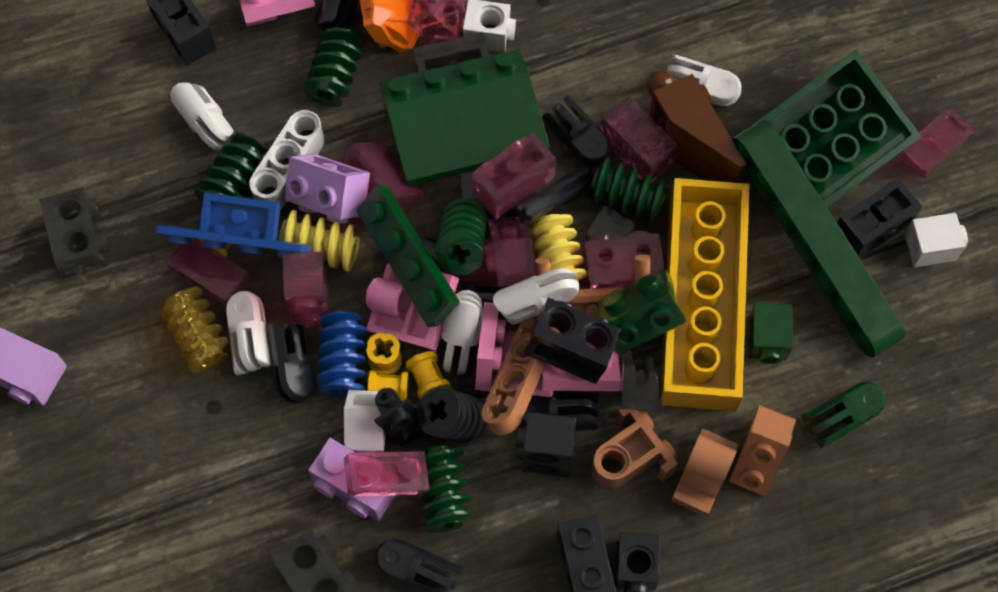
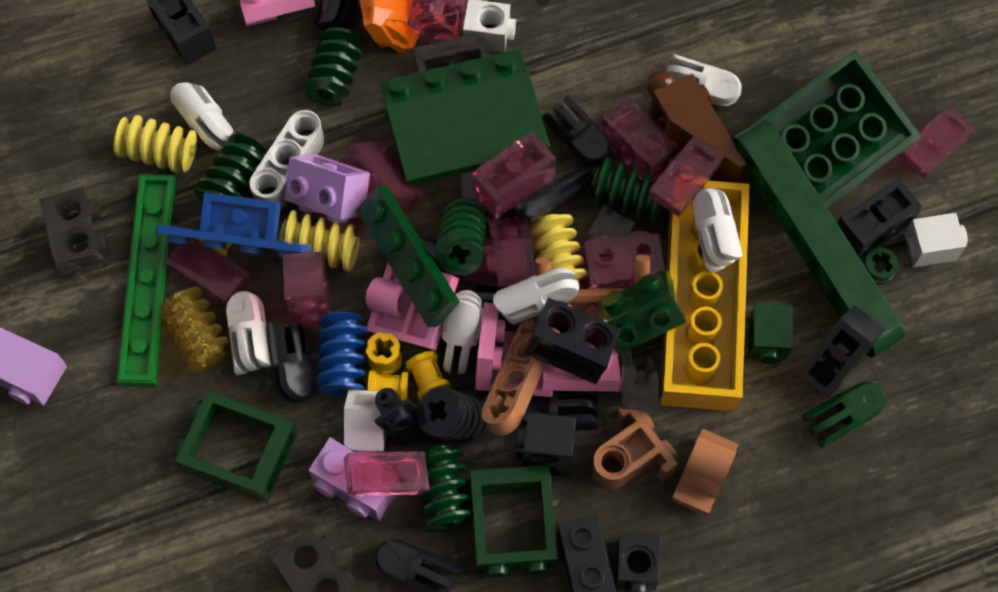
(146, 282): none -> green tile
(155, 146): none -> light yellow piece
(270, 464): none -> dark green window
(514, 481): none -> dark green window
(686, 176): none -> clear pink plate
(716, 229): none -> white arm
(763, 450): nougat pin -> none
(841, 351): none -> black brick
(891, 267): none -> dark green bush

